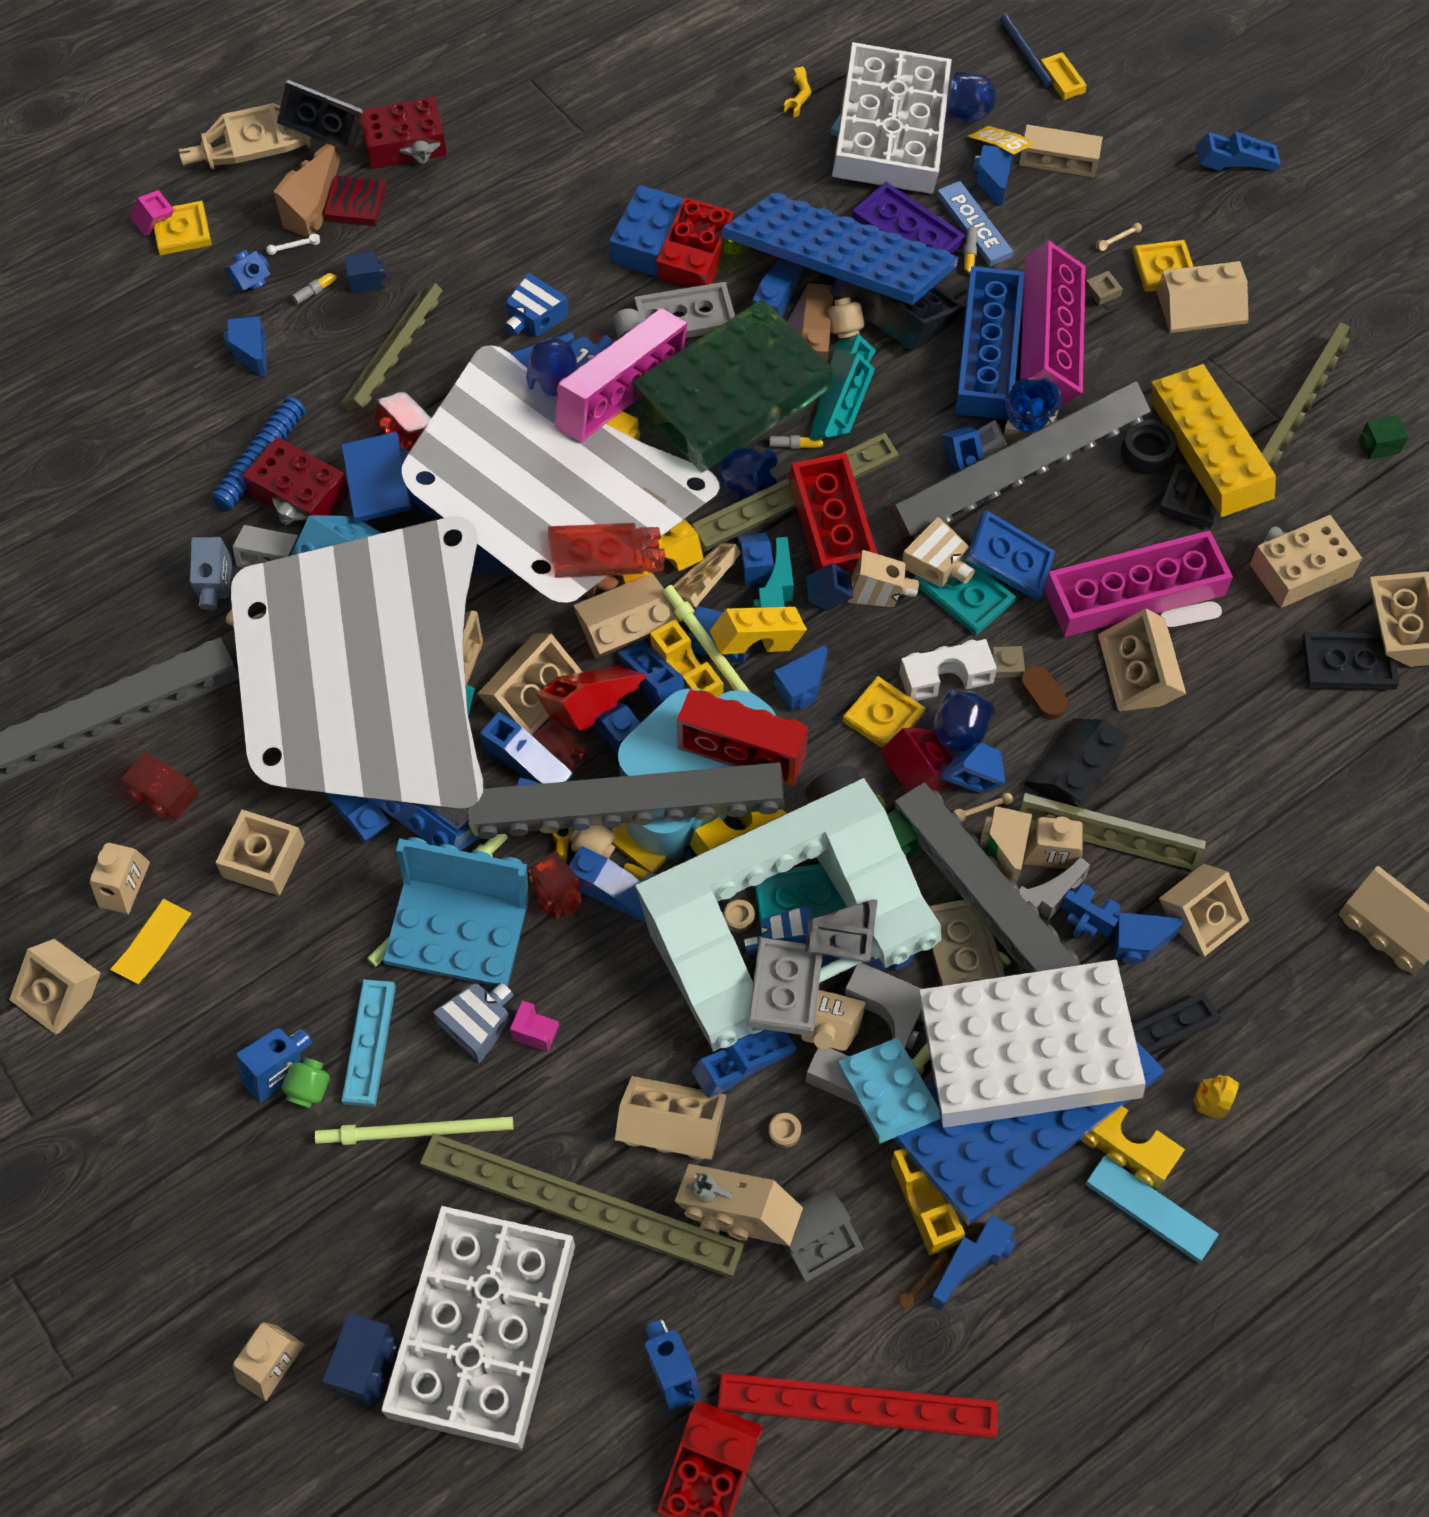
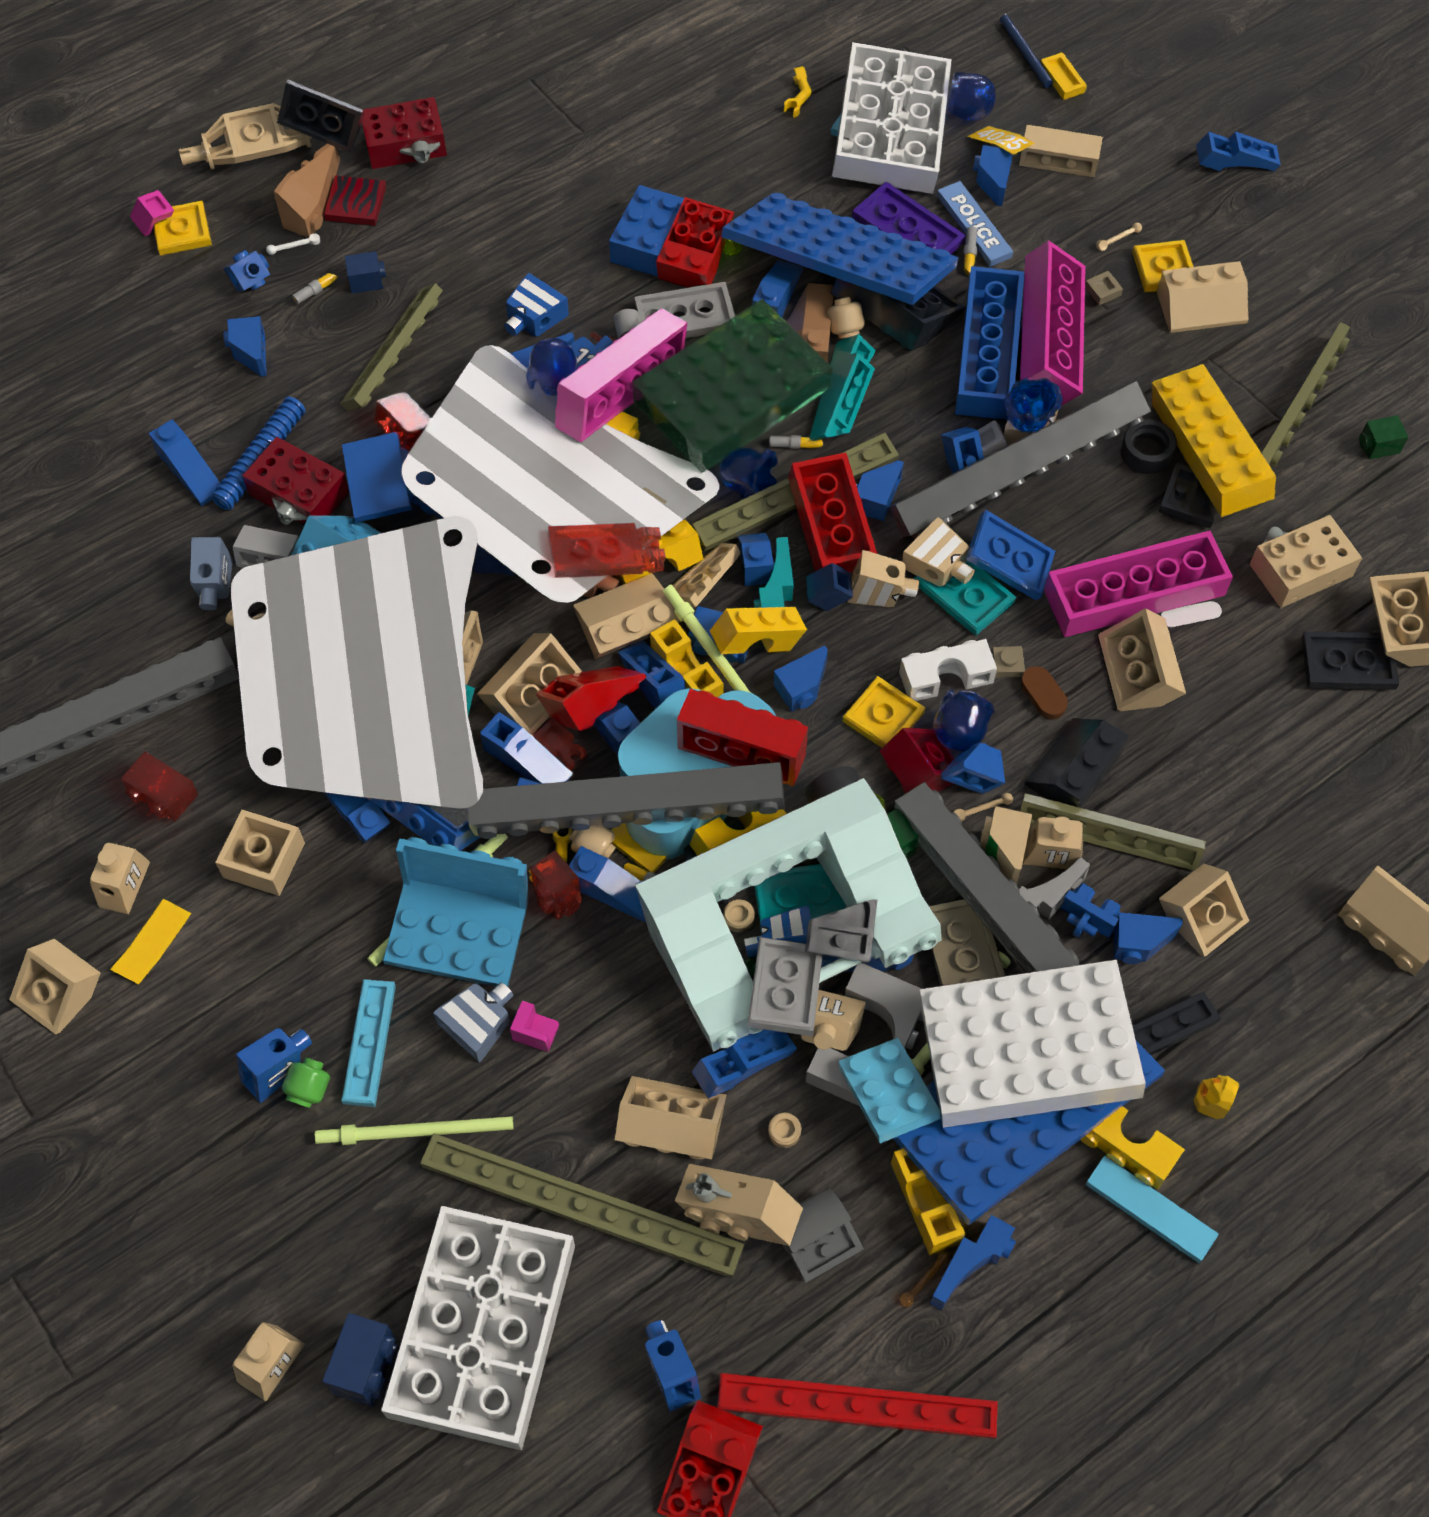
(184, 461): none -> blue slope
(878, 489): none -> blue slope

